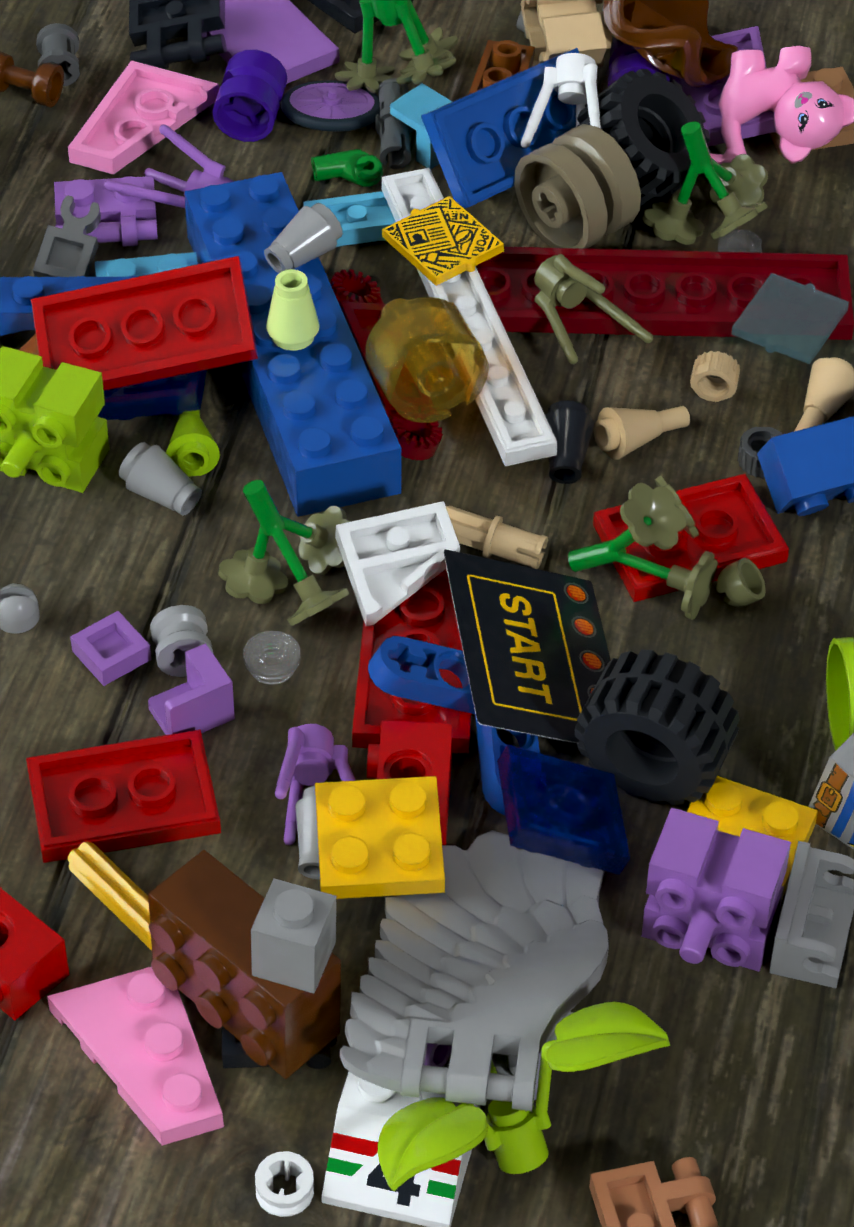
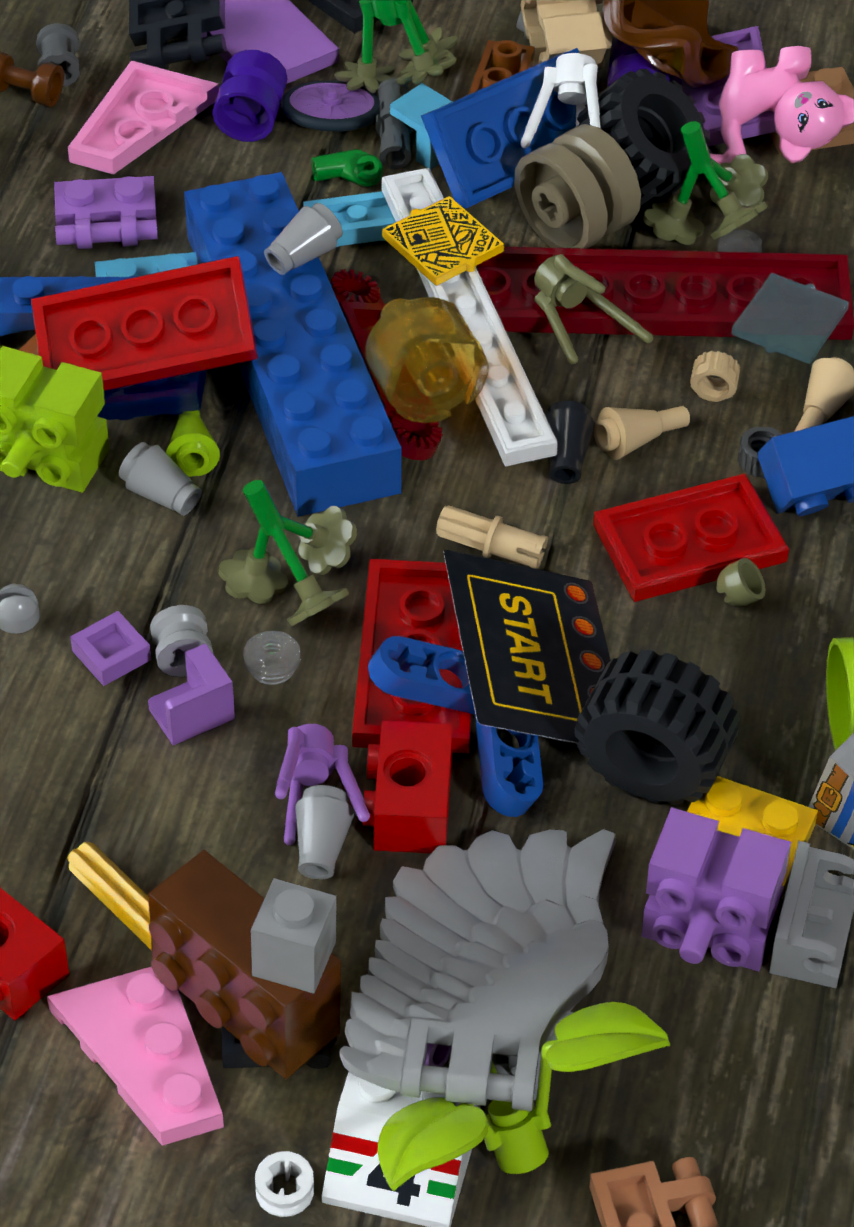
(69, 249): dark grey plate -> none
(123, 795): red tile -> none
(211, 175): medium lavender plant -> none
(292, 313): yellowish green cone -> none
(379, 837): yellow plate -> none
(394, 555): white wing -> none
(563, 810): clear blue plate -> none
(655, 519): olive plant -> none

